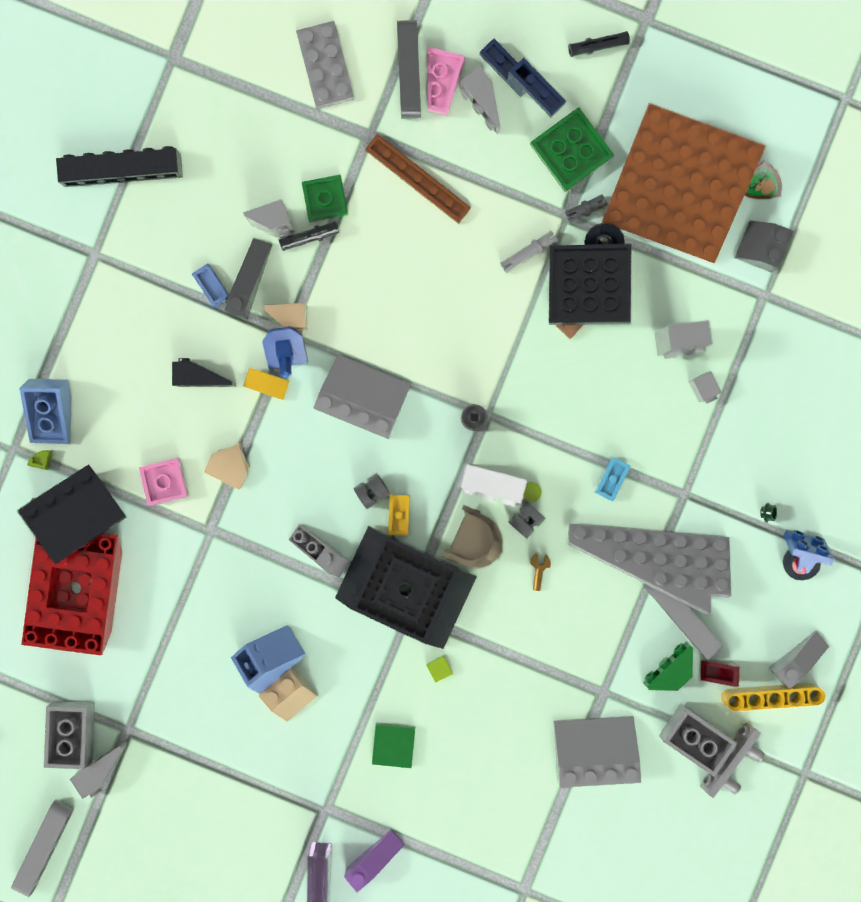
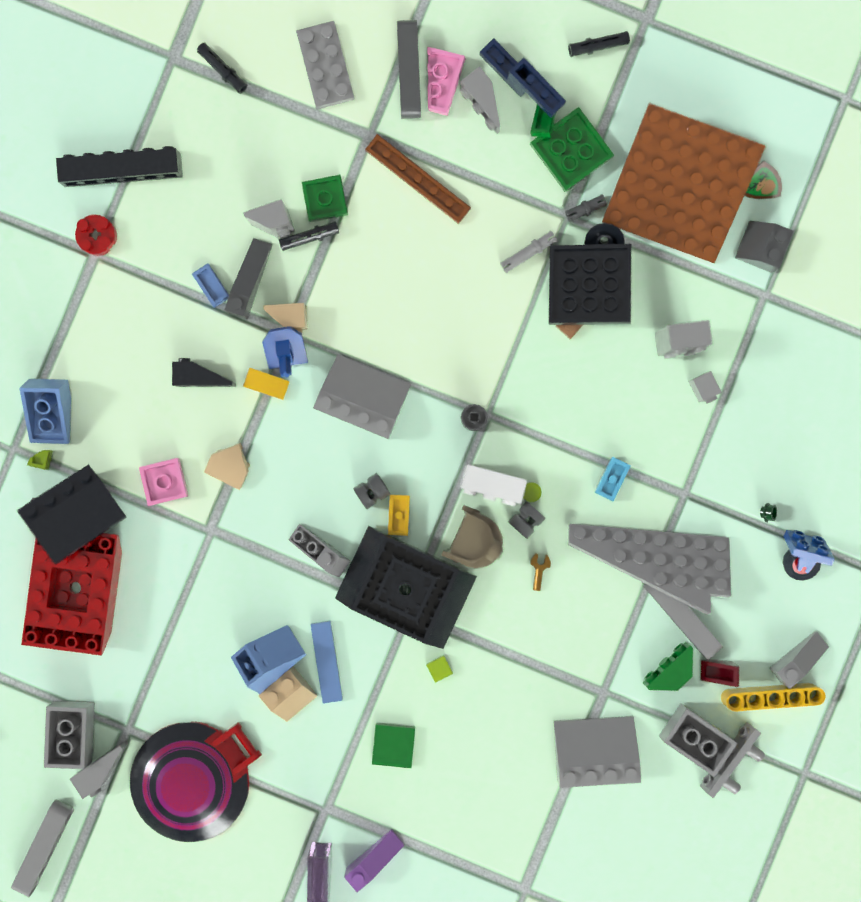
(86, 228): none -> red plate
(191, 780): none -> dish
(228, 74): none -> black pin
(326, 662): none -> medium blue tile
(542, 123): none -> green tile

